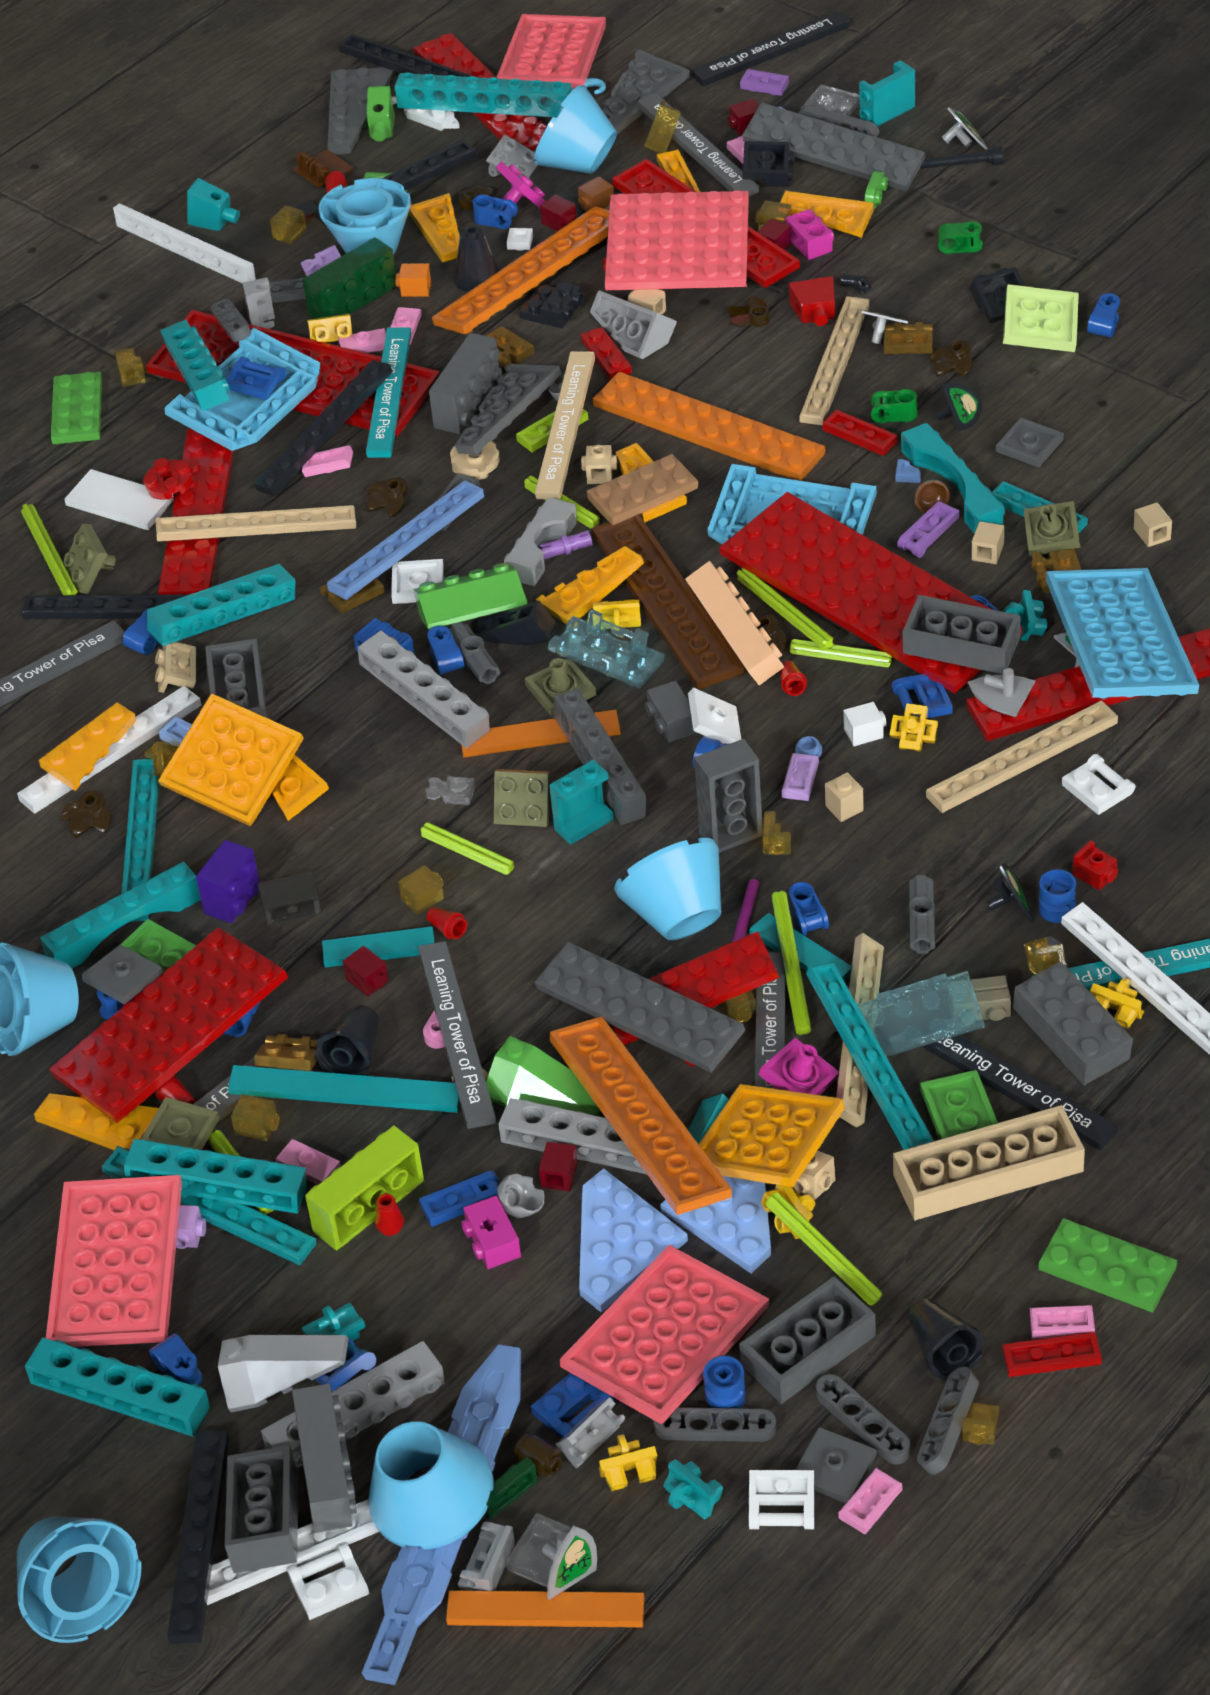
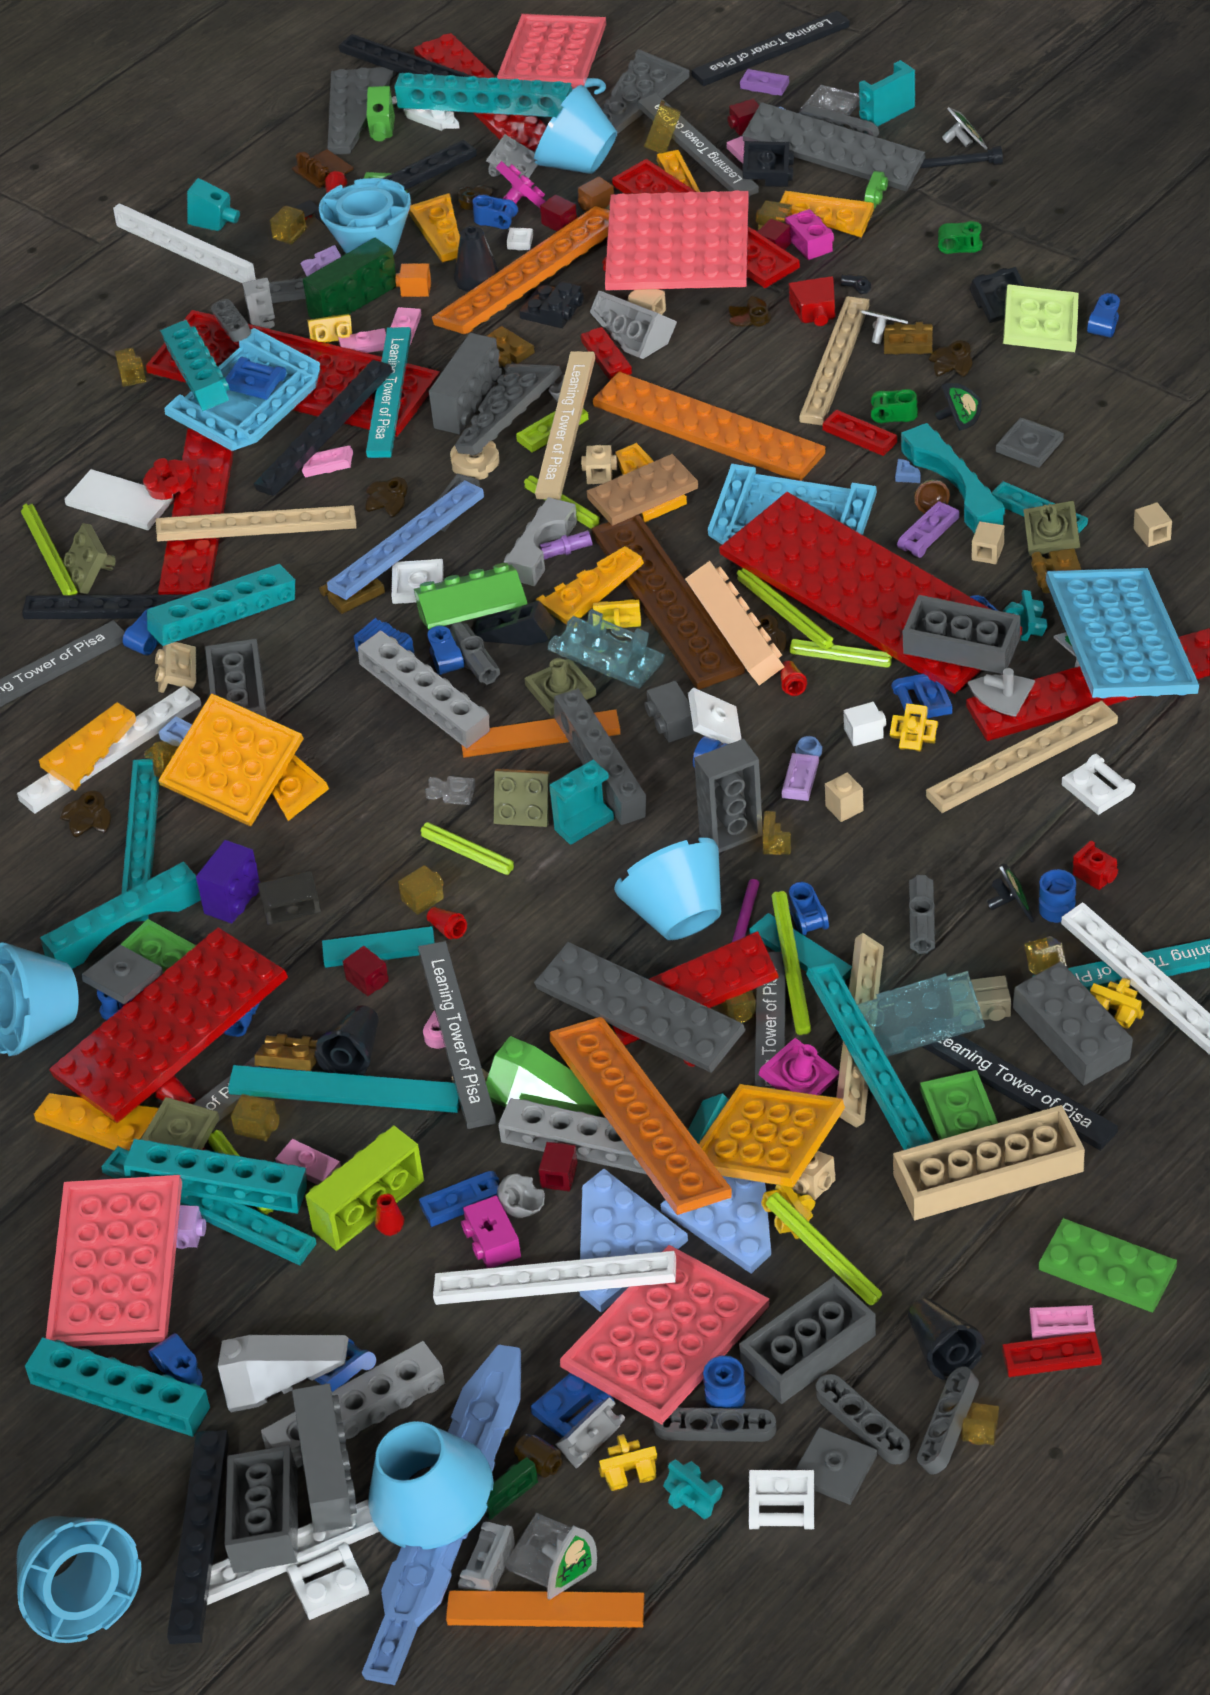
(76, 407): bright green plate -> none
(337, 1322): teal hips -> none
(555, 1277): none -> white plate
(870, 1501): bright pink plate -> none

